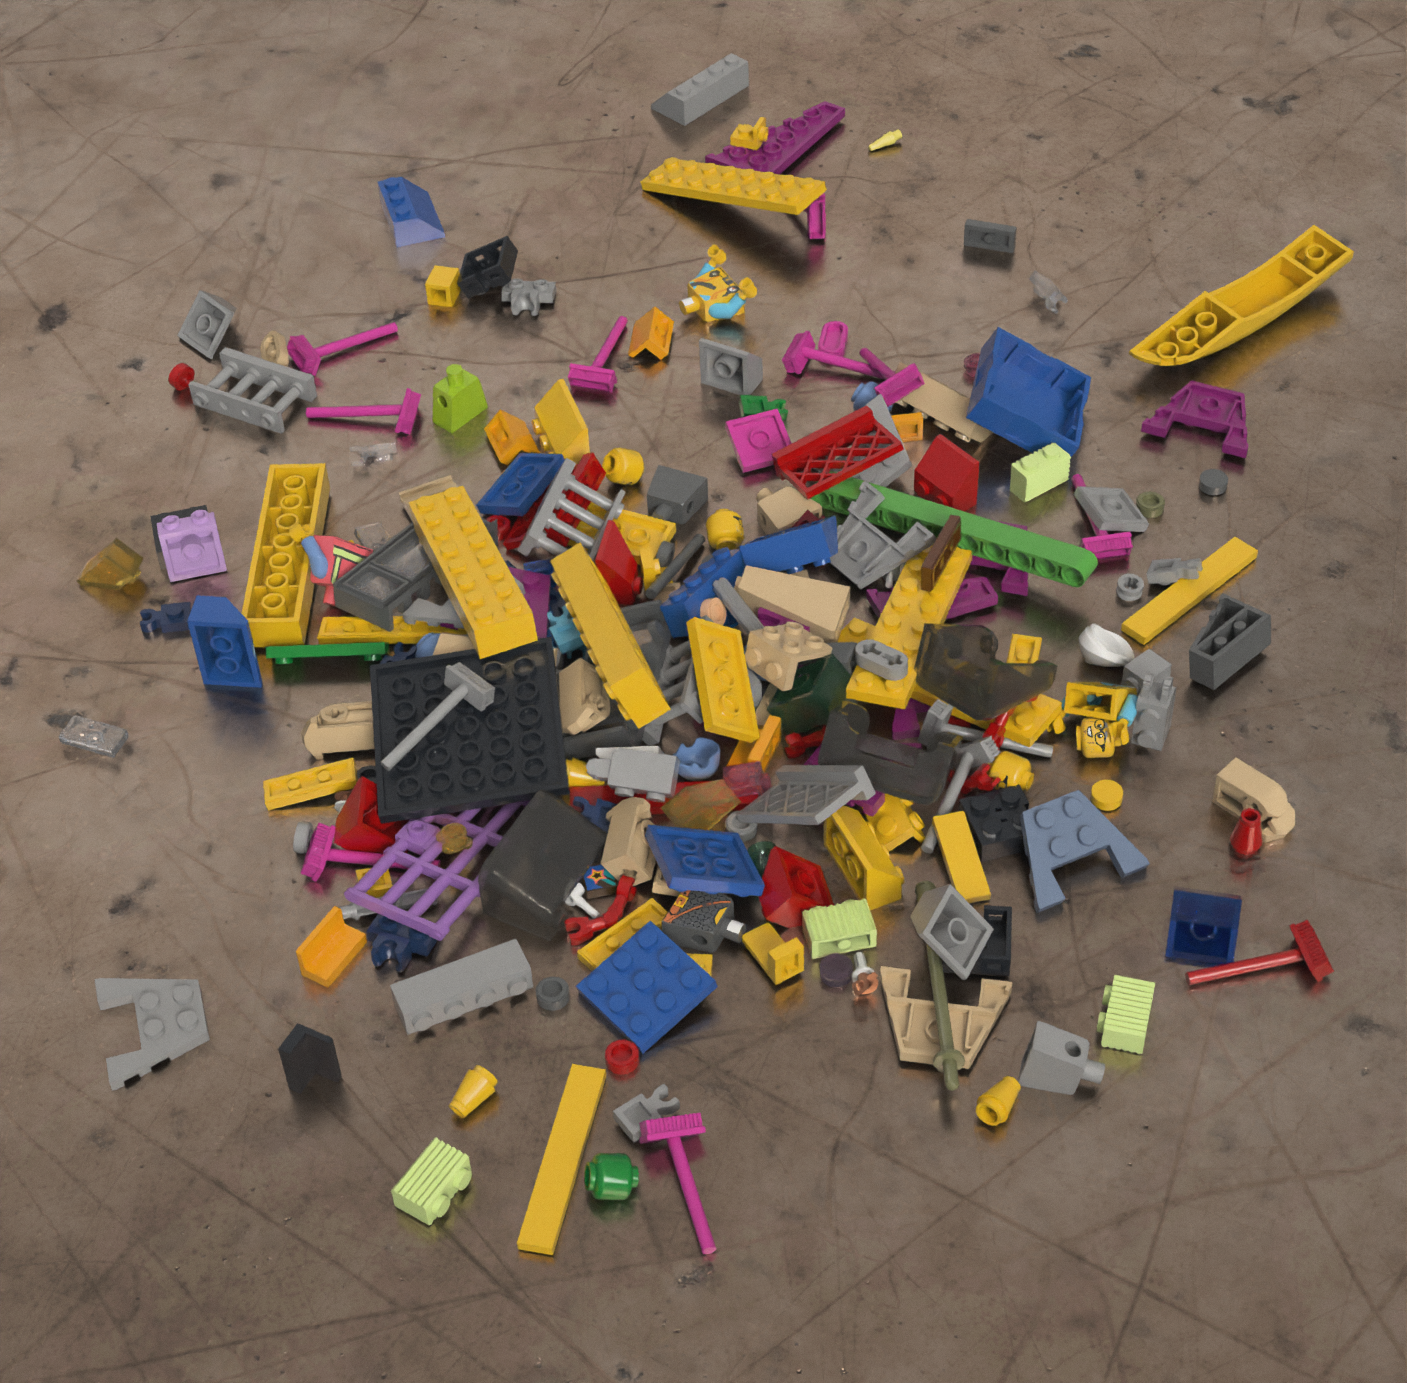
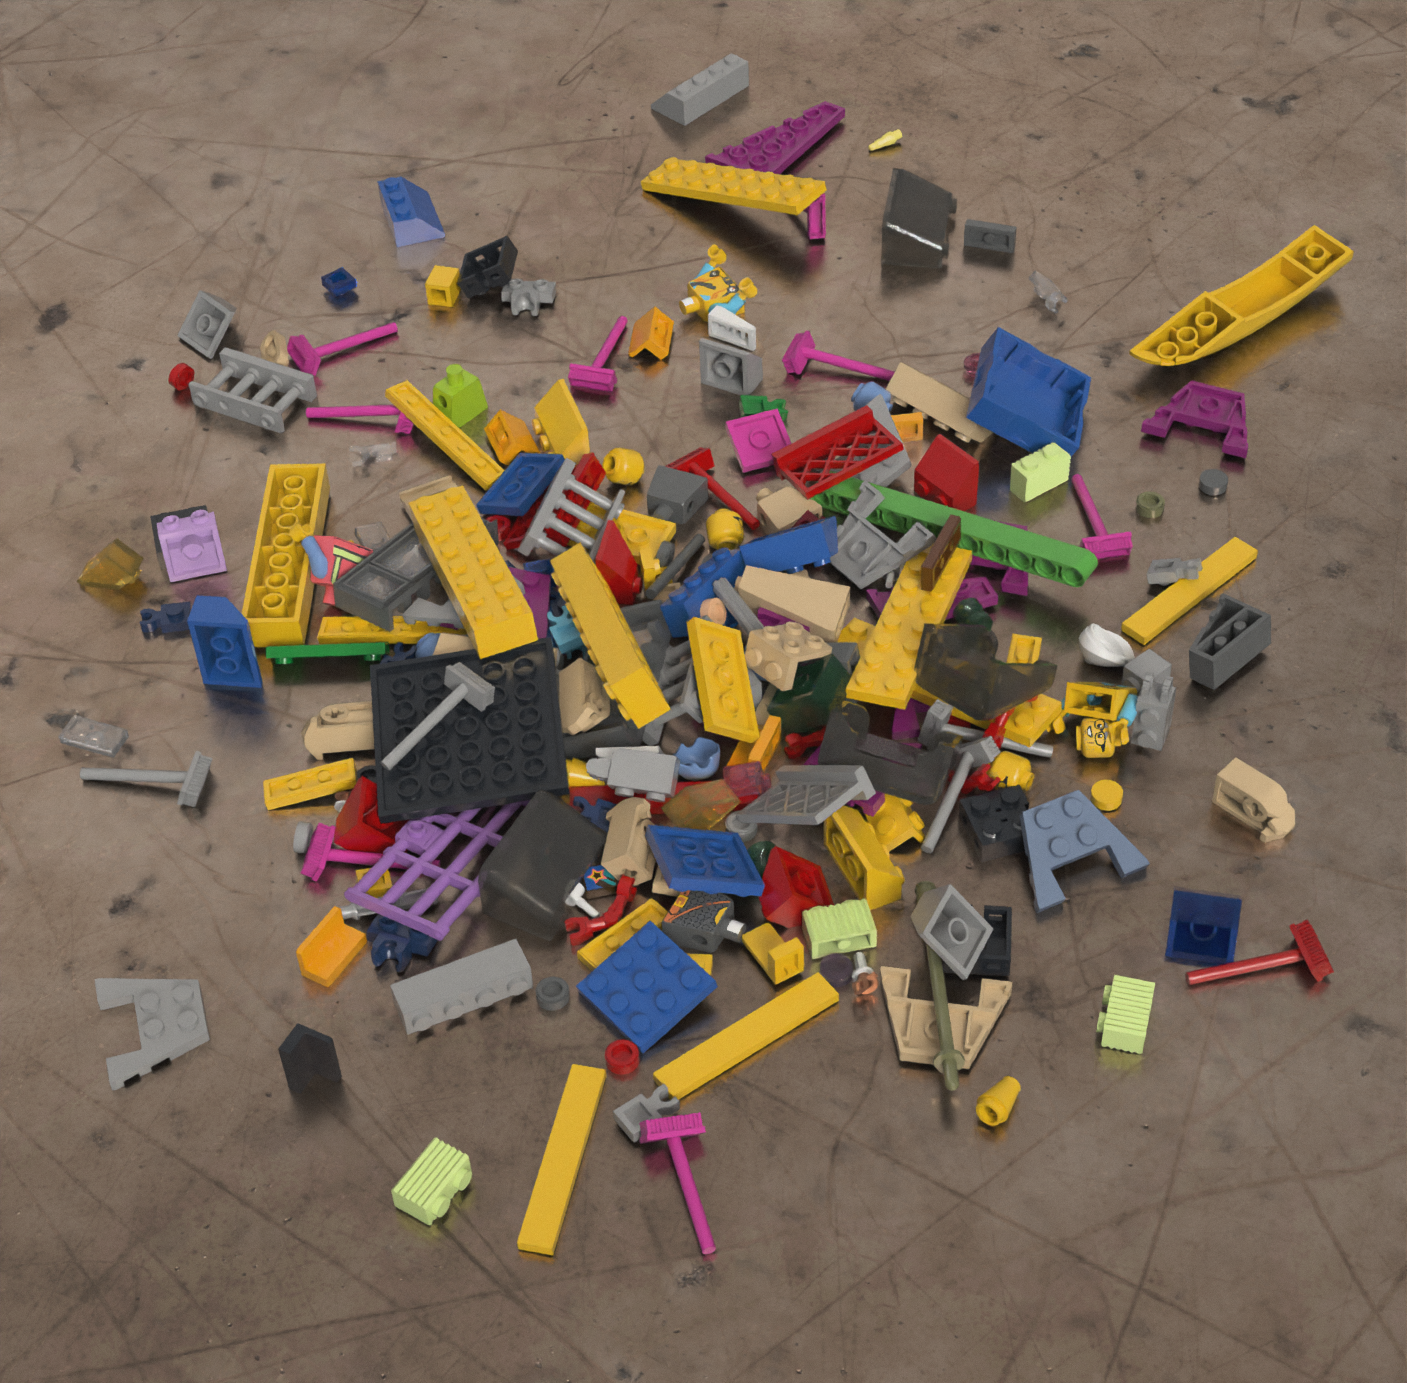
(192, 779): none -> light grey piece
(338, 282): none -> clear blue plate
(445, 434): none -> yellow tile
(454, 838): clear yellow plate -> none
(473, 1090): yellow cone -> none
(610, 1176): green head -> none
(698, 463): none -> red piece
(721, 324): none -> white slope
(746, 1036): none -> yellow tile
(749, 136): yellow bracket -> none
(833, 338): dark pink tile -> none
(881, 660): light grey beam -> none
(895, 385): dark pink piece -> none
(915, 222): none -> clear smoke windscreen
(961, 856): yellow tile -> none
(971, 613): none -> clear green wheel
(1057, 1061): light grey torso -> none
(1111, 509): light grey tile -> none
(1129, 580): light grey bush -> none
(1247, 833): red cone -> none

